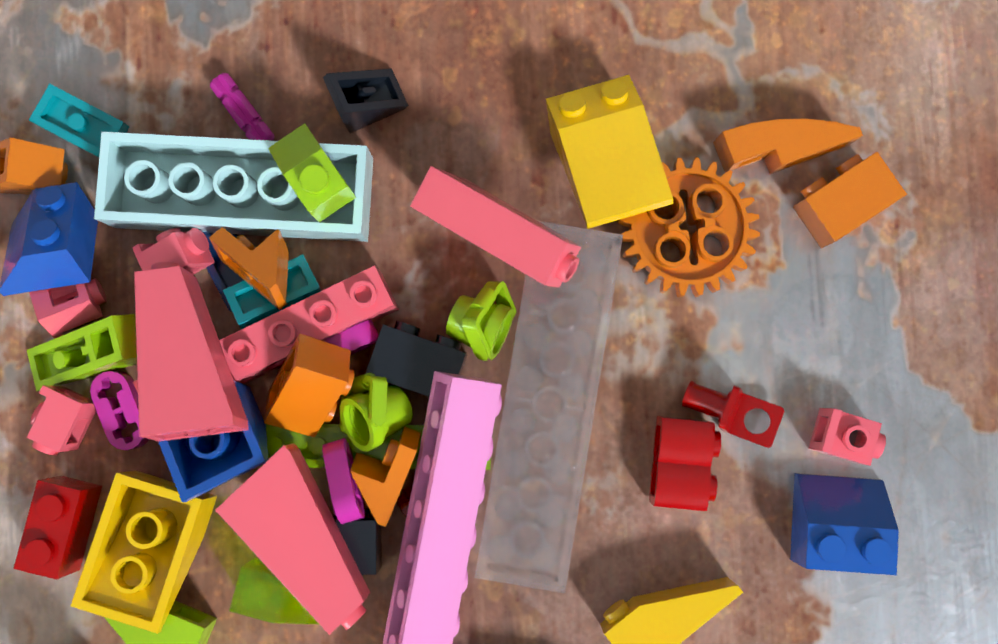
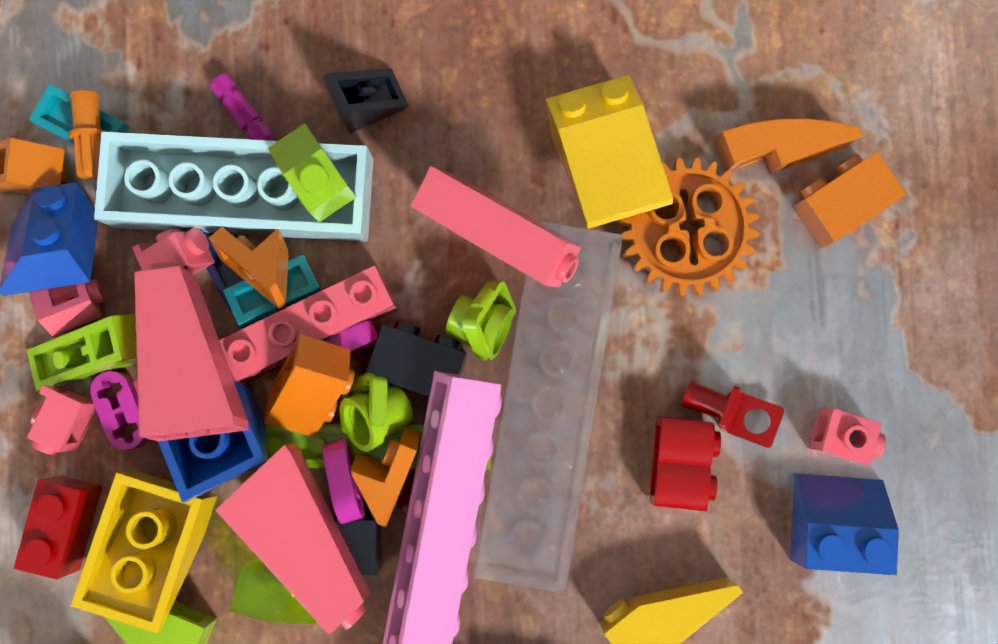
(86, 132): none -> orange axle

